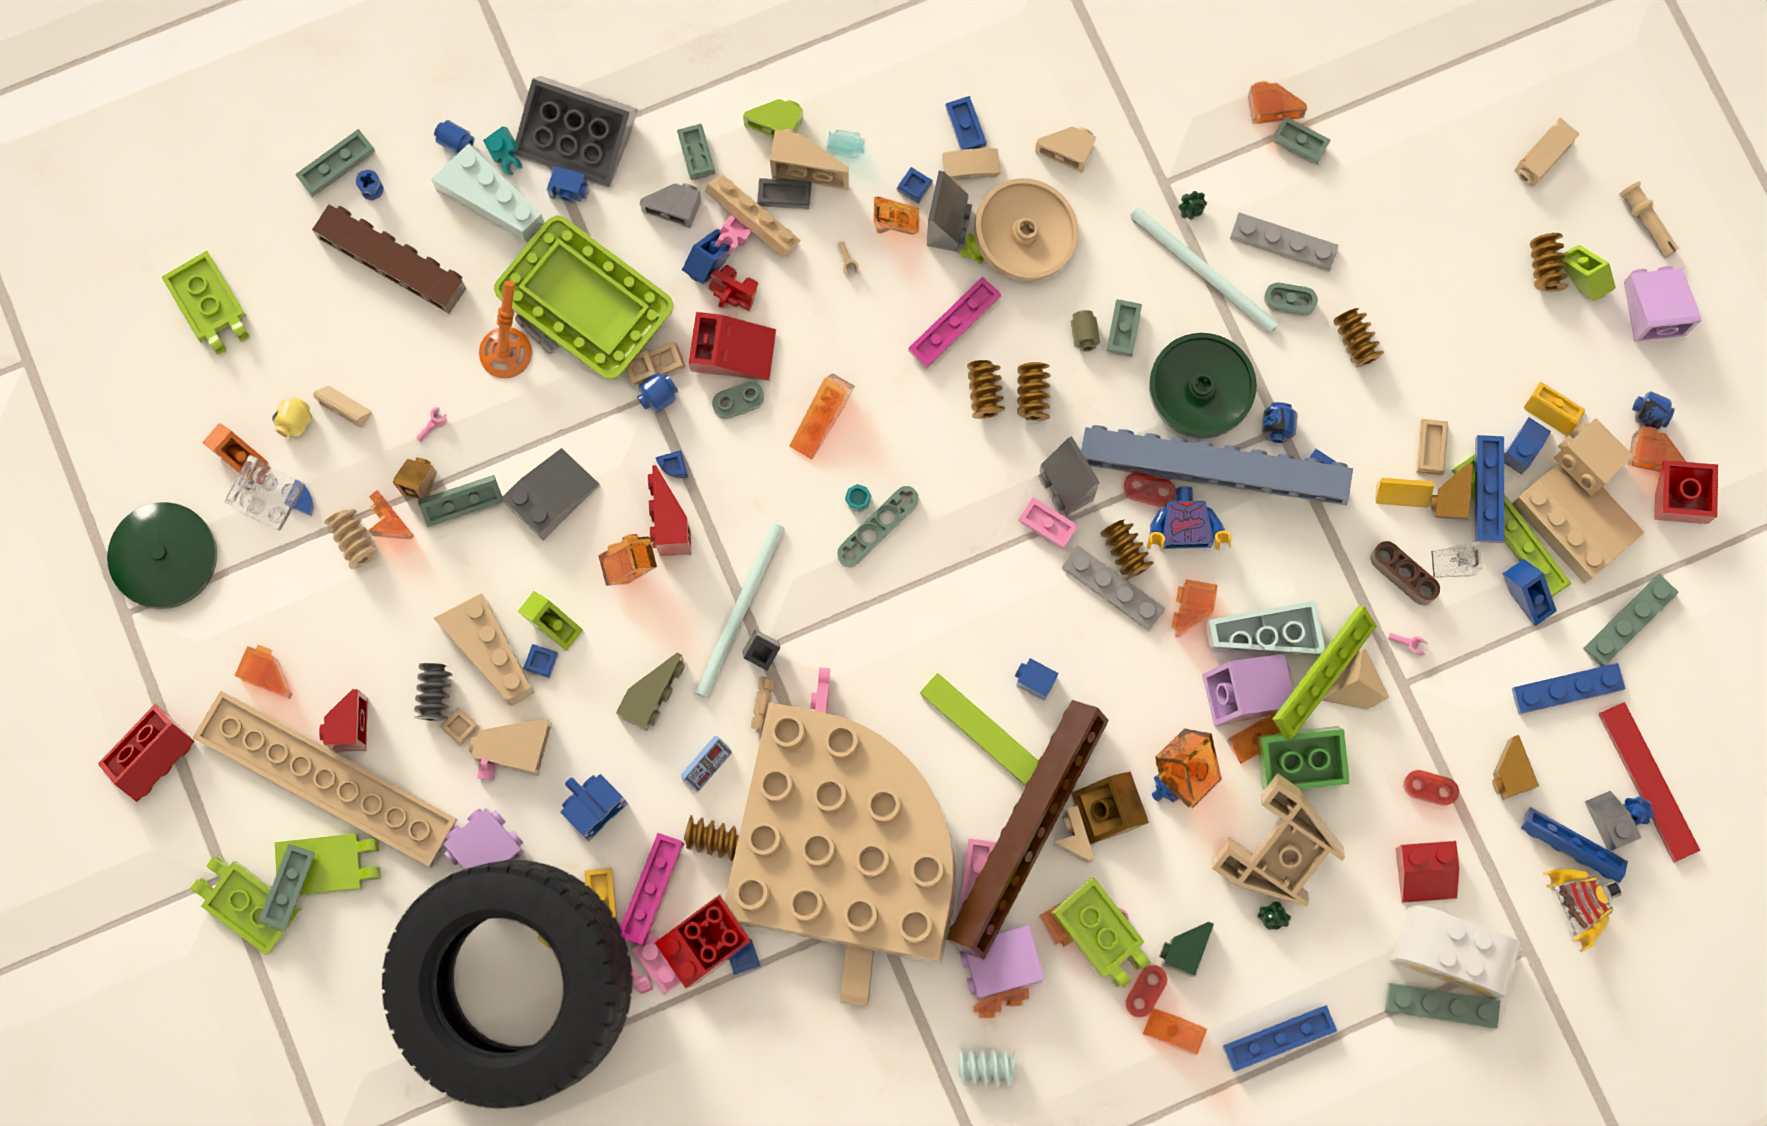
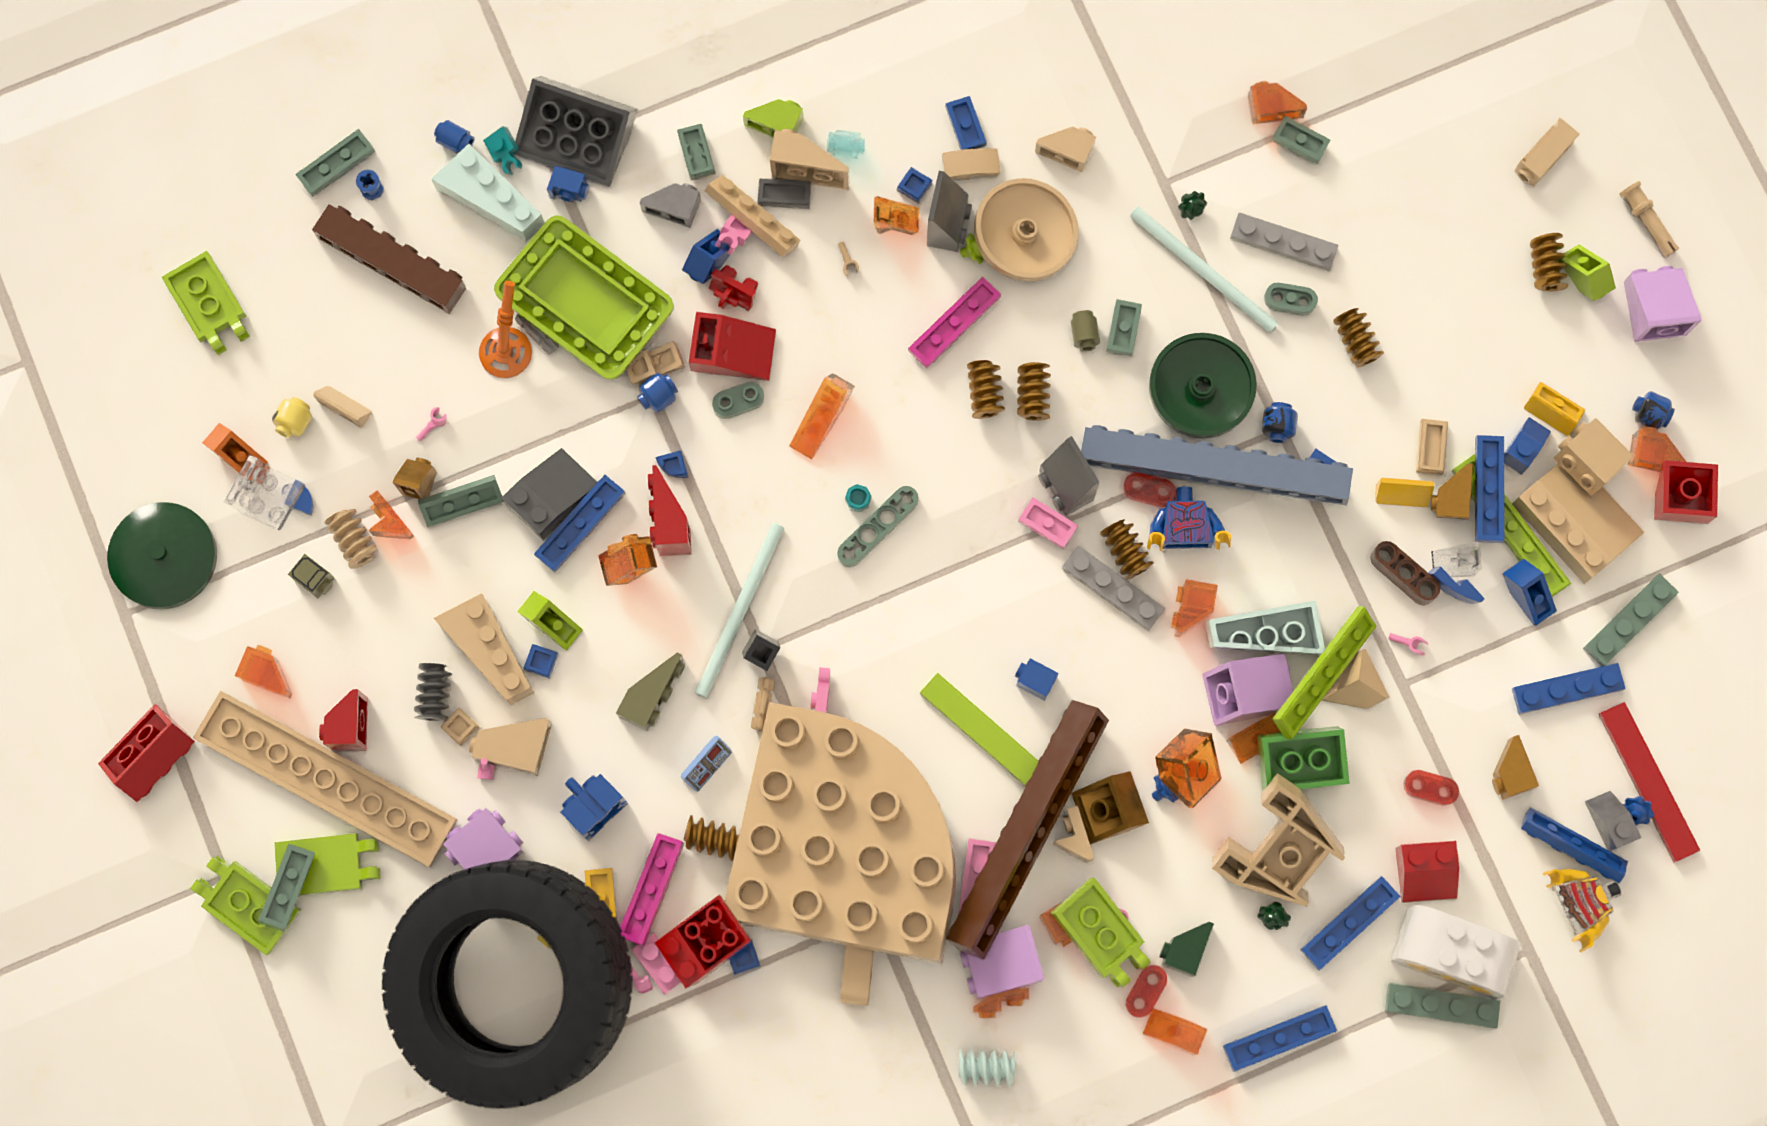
(312, 576): none -> olive brick
(579, 523): none -> blue plate
(1350, 923): none -> blue plate
(1460, 590): none -> blue slope

